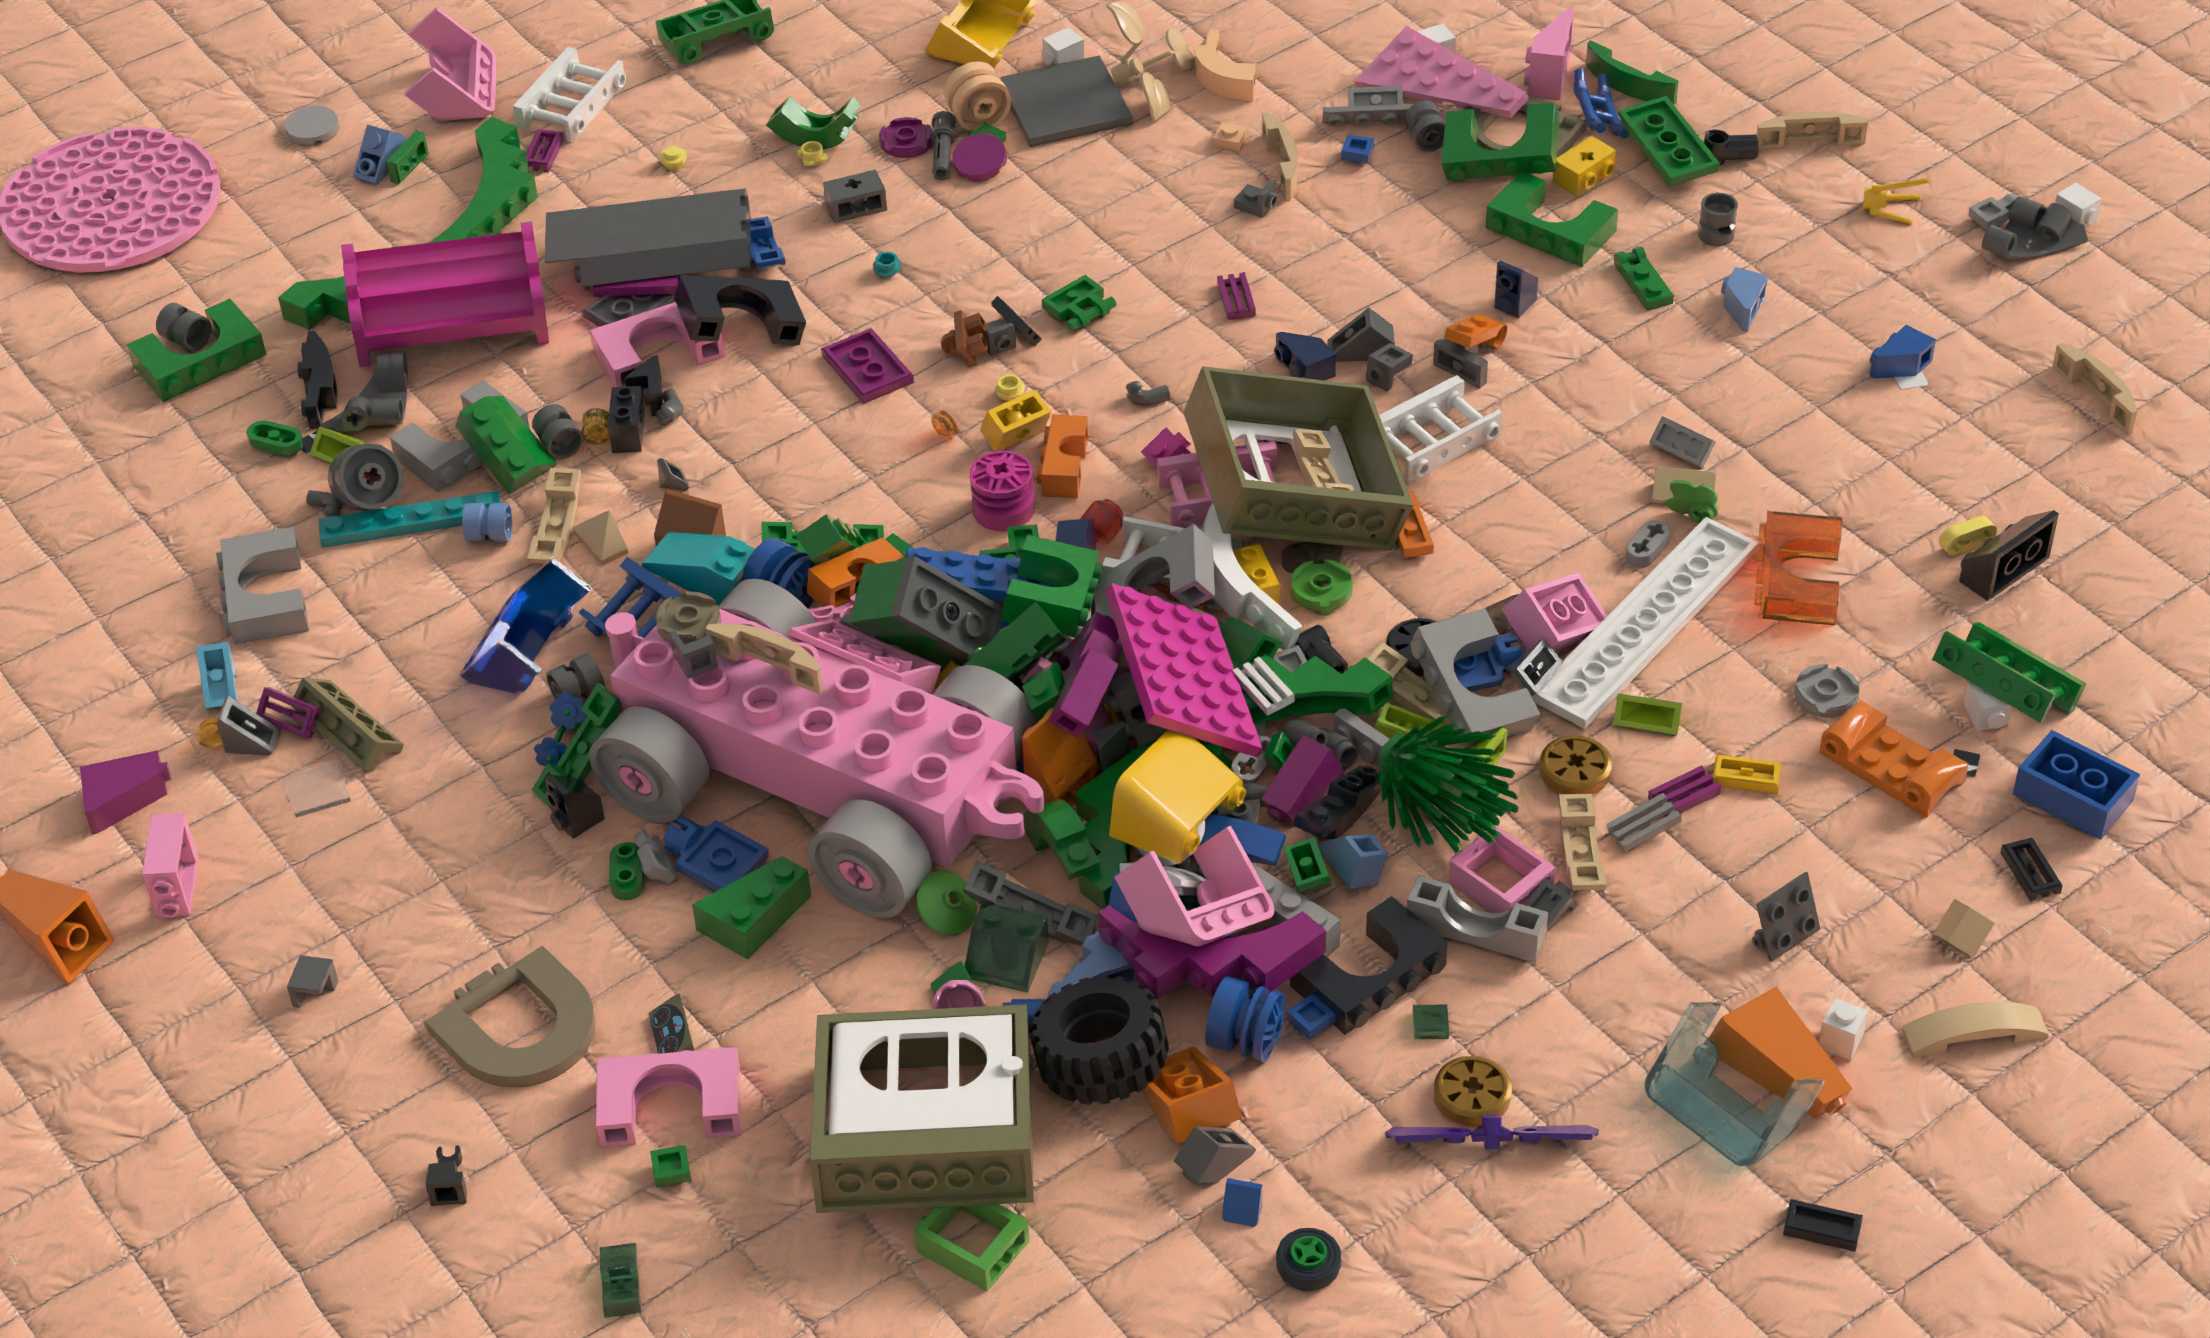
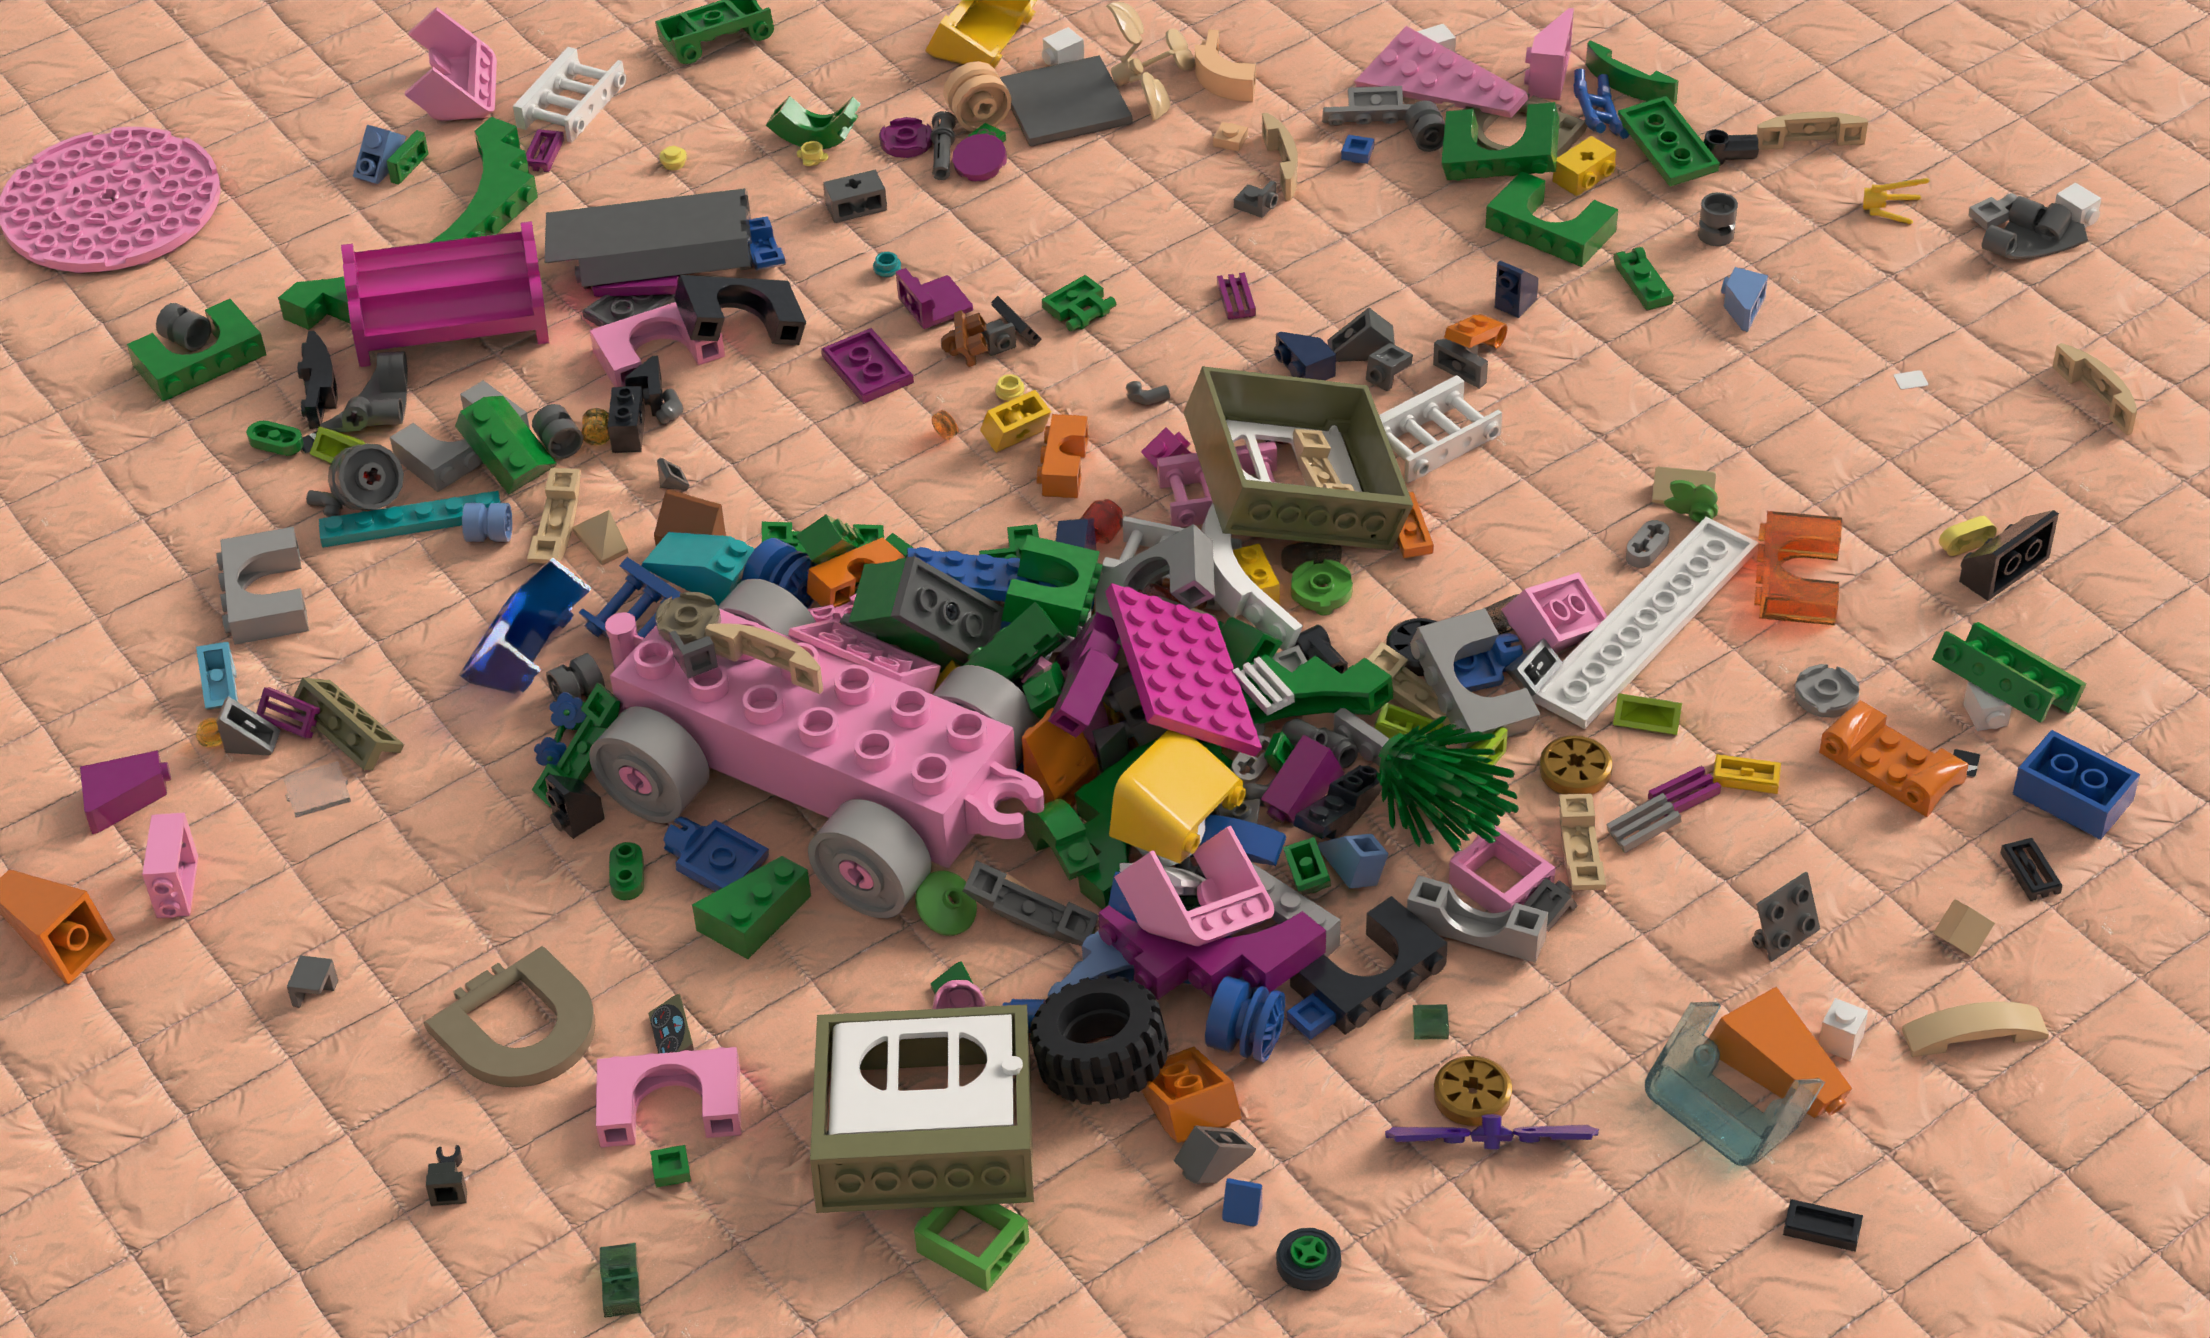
(311, 125): light grey tile -> none
(655, 862): light grey plate -> none
(931, 301): none -> magenta bracket
(1002, 490): dark pink wheel -> none
(1006, 946): clear green slope -> none
(1682, 442): light grey plate -> none
(1903, 354): blue slope -> none

